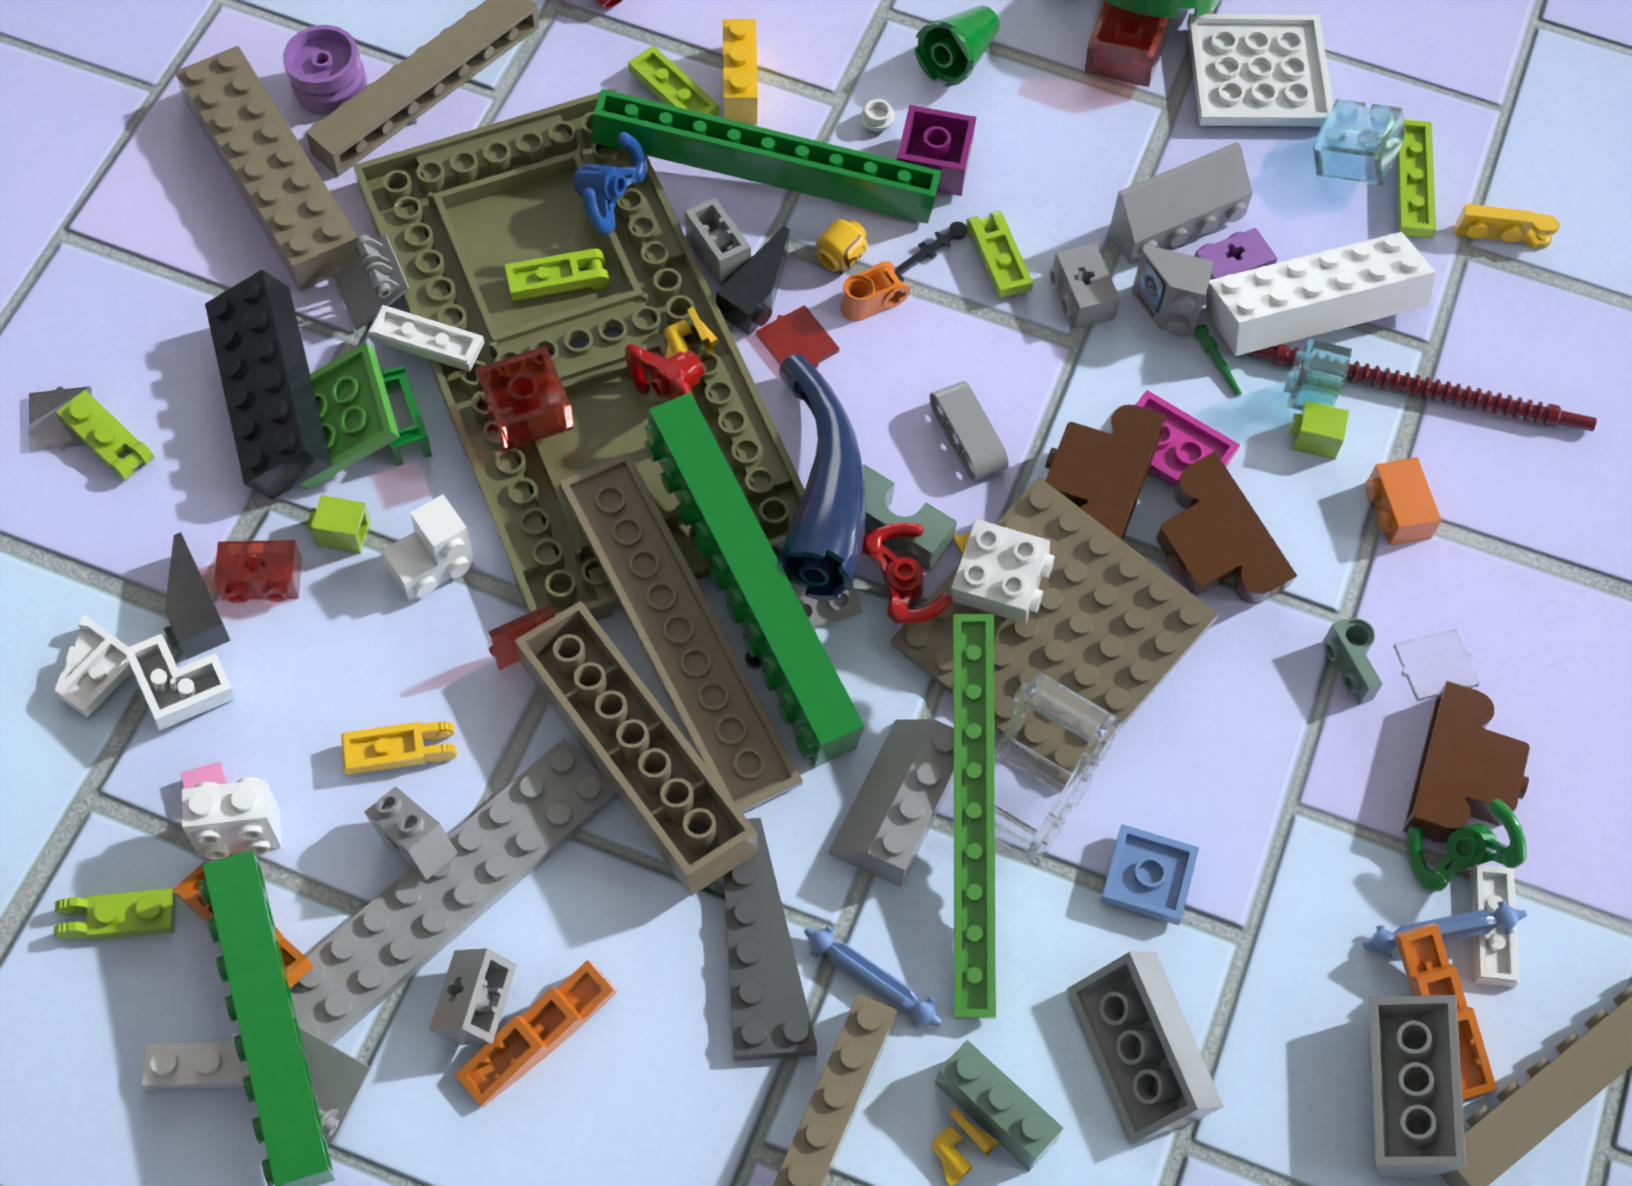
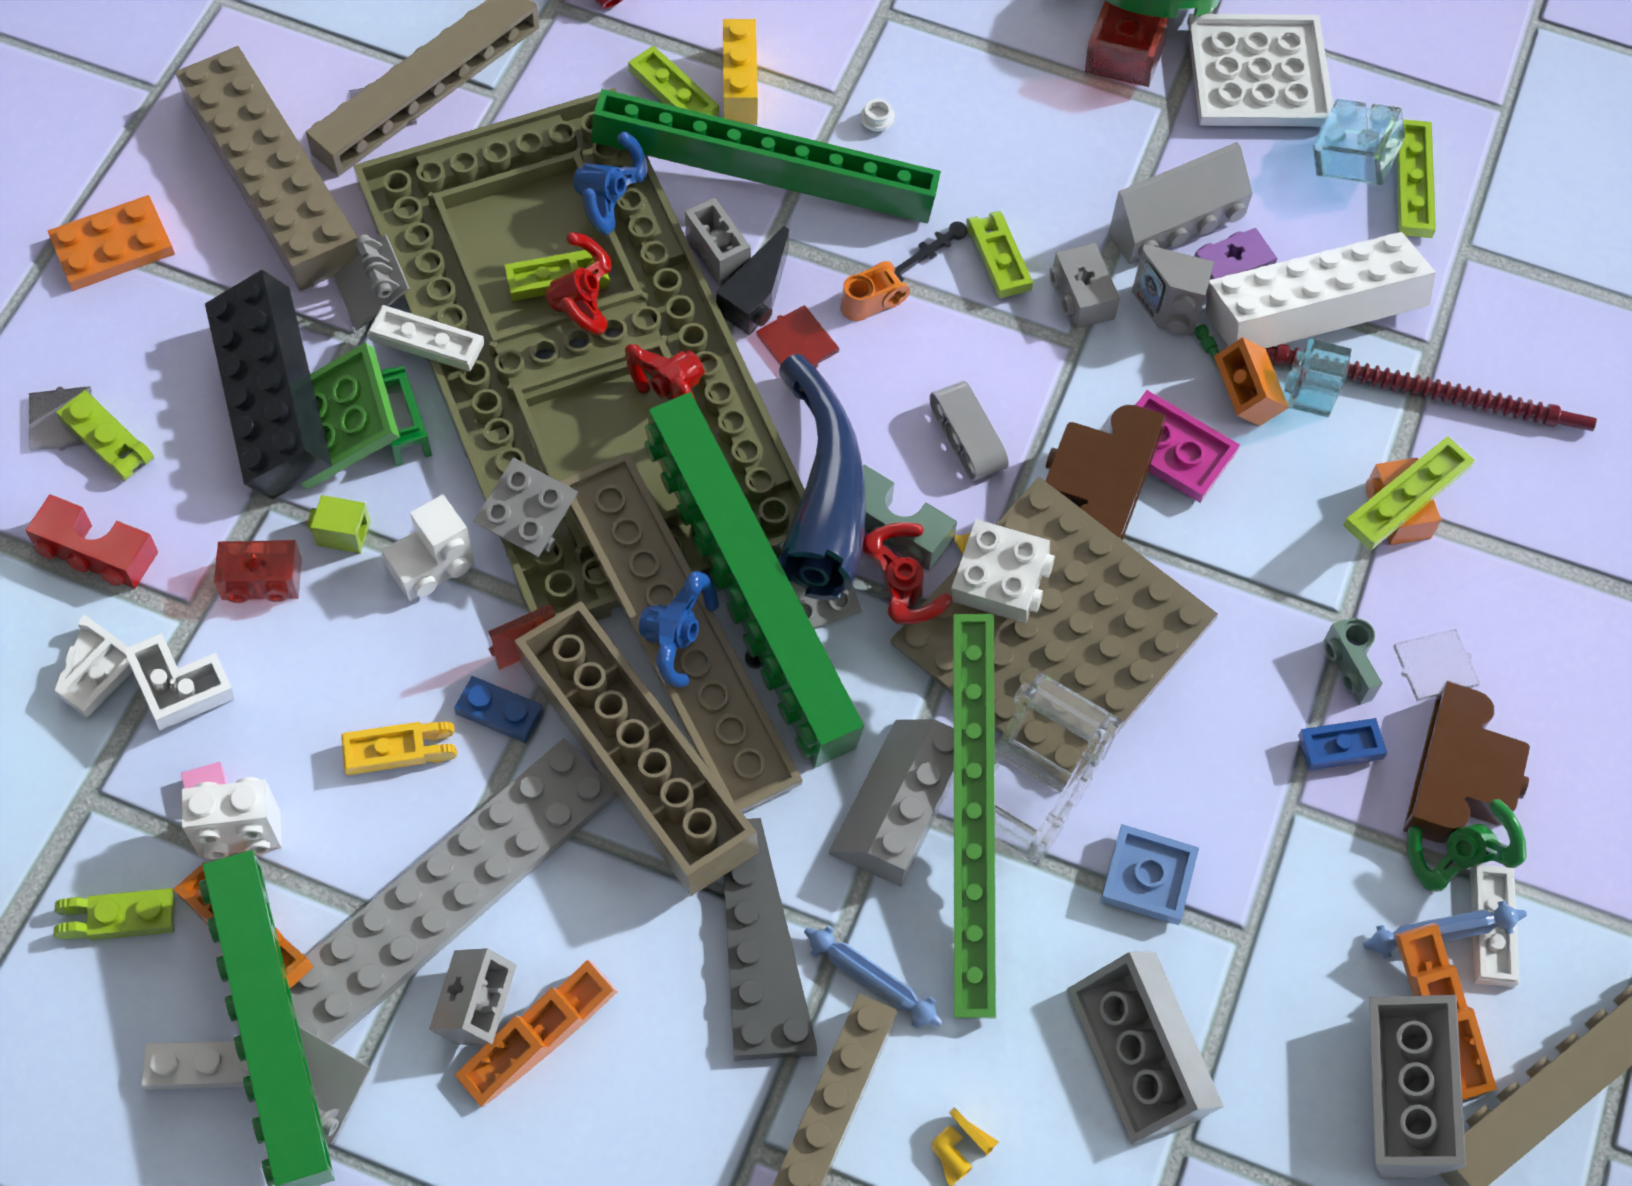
(110, 242): none -> orange plate
(117, 557): none -> arch
(189, 607): black slope -> none
(324, 68): medium lavender wheel -> none
(411, 832): light grey brick -> none
(498, 709): none -> blue plate
(524, 398): clear red brick -> none
(526, 507): none -> light grey hinge
(578, 289): none -> red piece
(675, 333): yellow piece -> none
(676, 625): none -> blue piece
(841, 245): yellow head -> none
(939, 142): magenta brick -> none
(956, 43): green cone -> none
(998, 1105): sand green brick -> none
(1221, 537): reddish brown brick -> none
(1251, 381): none -> orange brick
(1319, 429): lime brick -> none
(1342, 744): none -> blue plate
(1408, 493): none -> lime plate
(1506, 225): yellow hinge -> none

